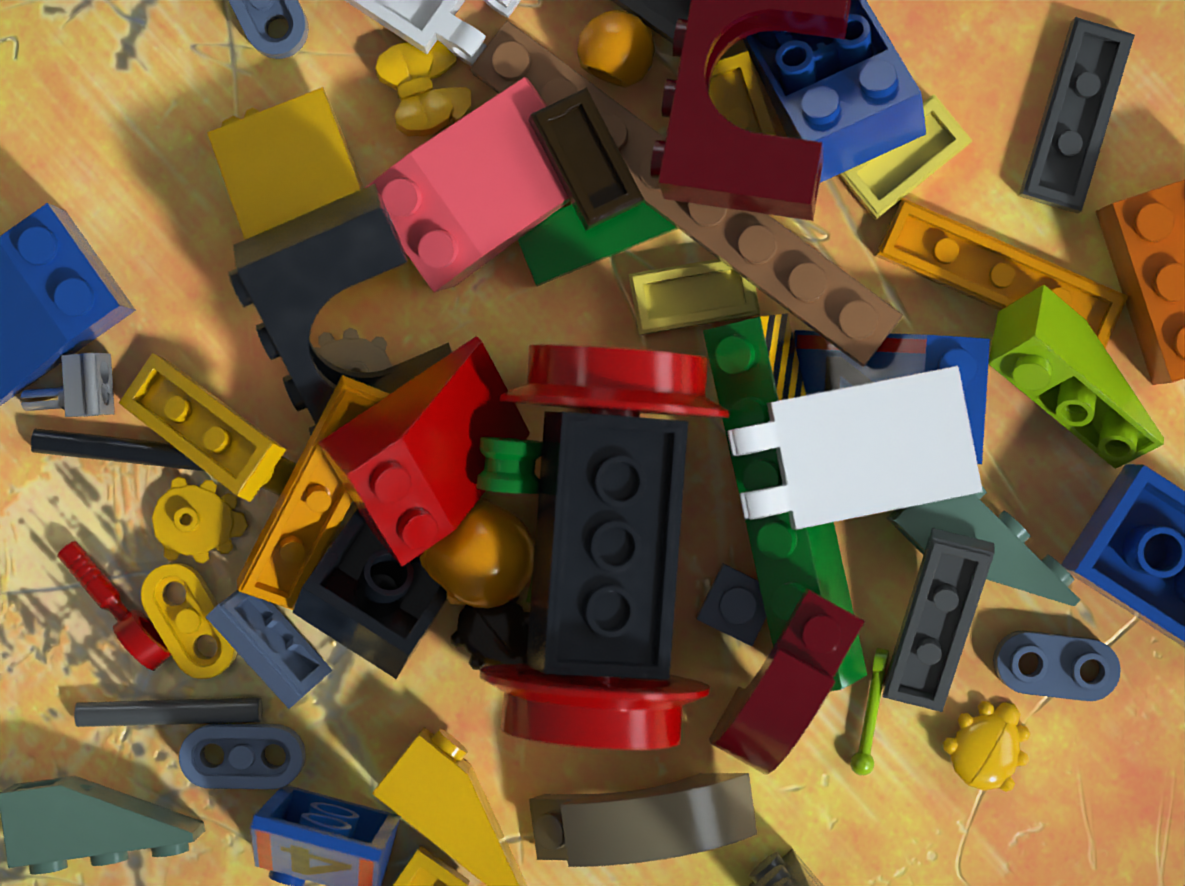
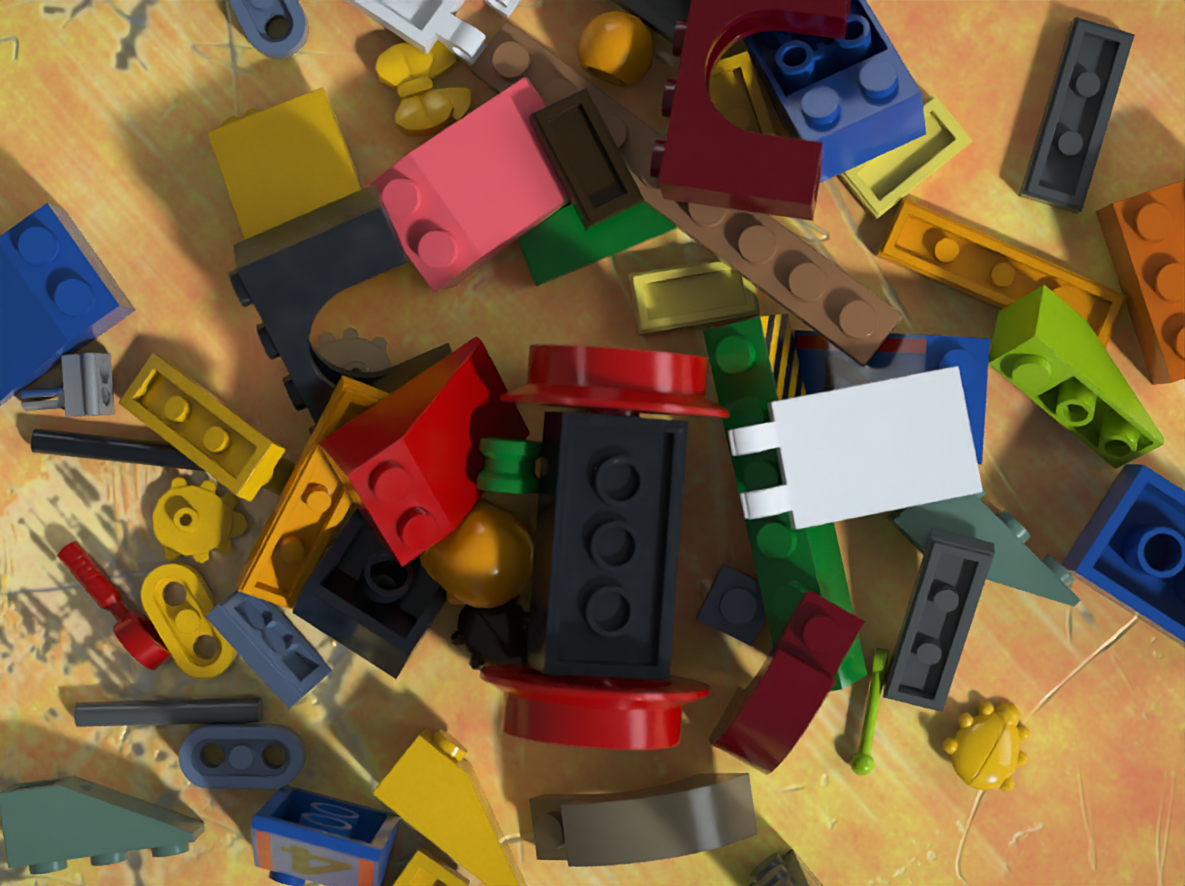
(1058, 665): sand blue plate -> none

